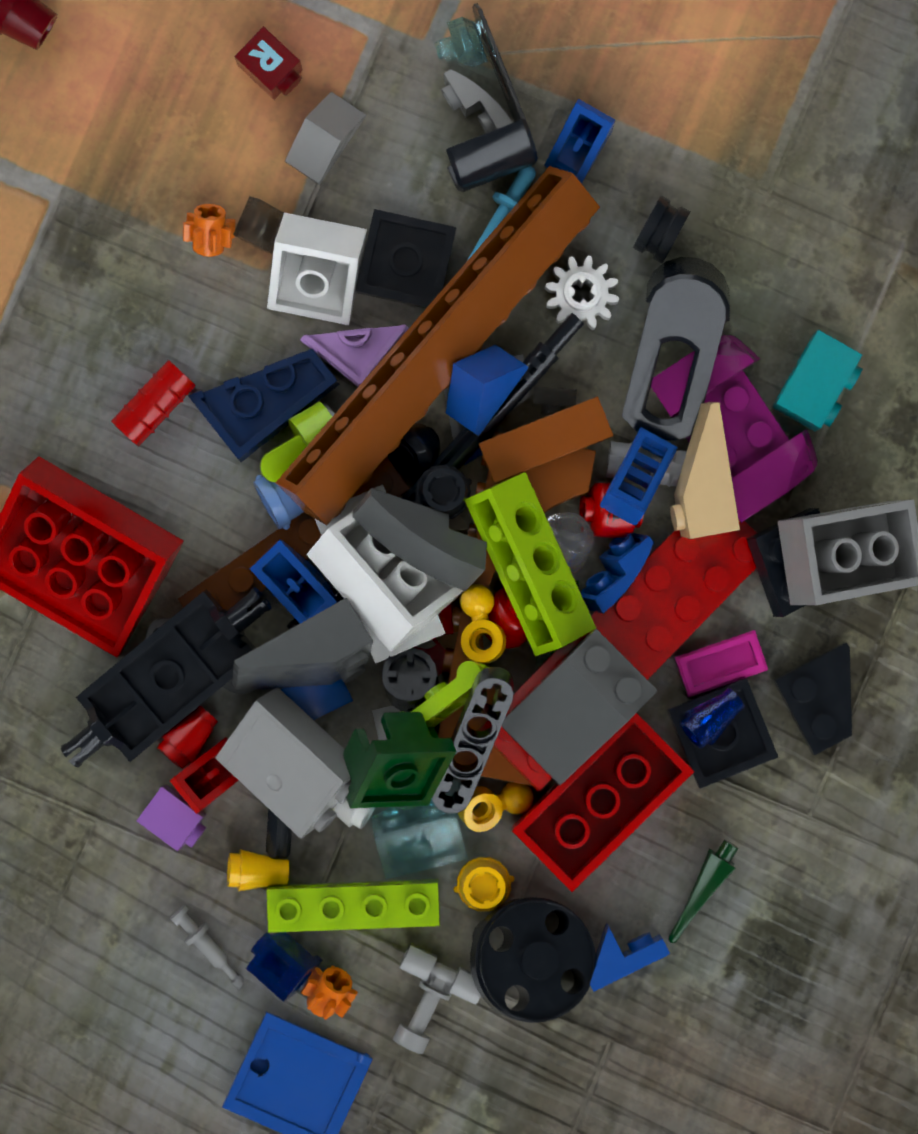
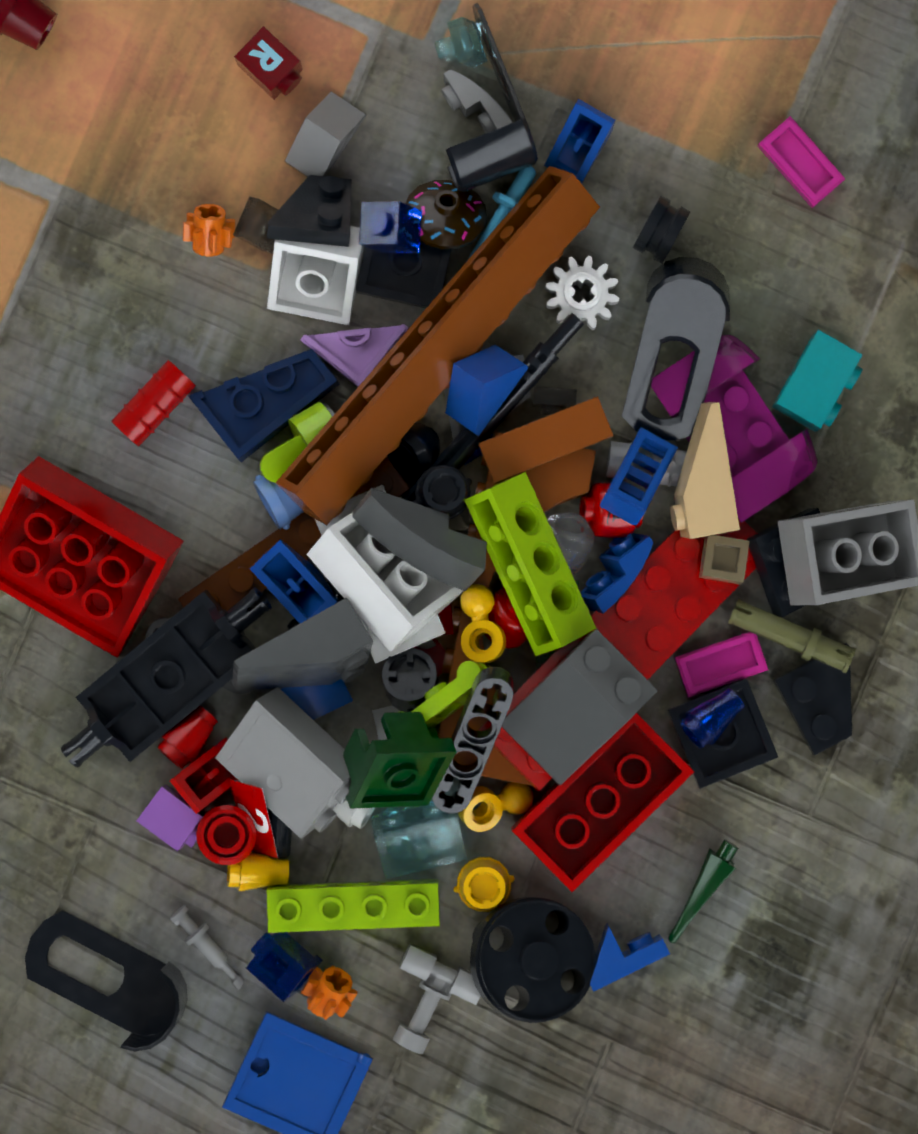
(146, 1002): none -> black piece
(226, 835): none -> red brick
(253, 802): none -> red sticker
(315, 213): none -> black wing
(390, 227): none -> clear blue brick
(452, 225): none -> dark brown dish
(724, 559): none -> dark tan tile
(793, 636): none -> olive pin
(801, 162): none -> dark pink tile

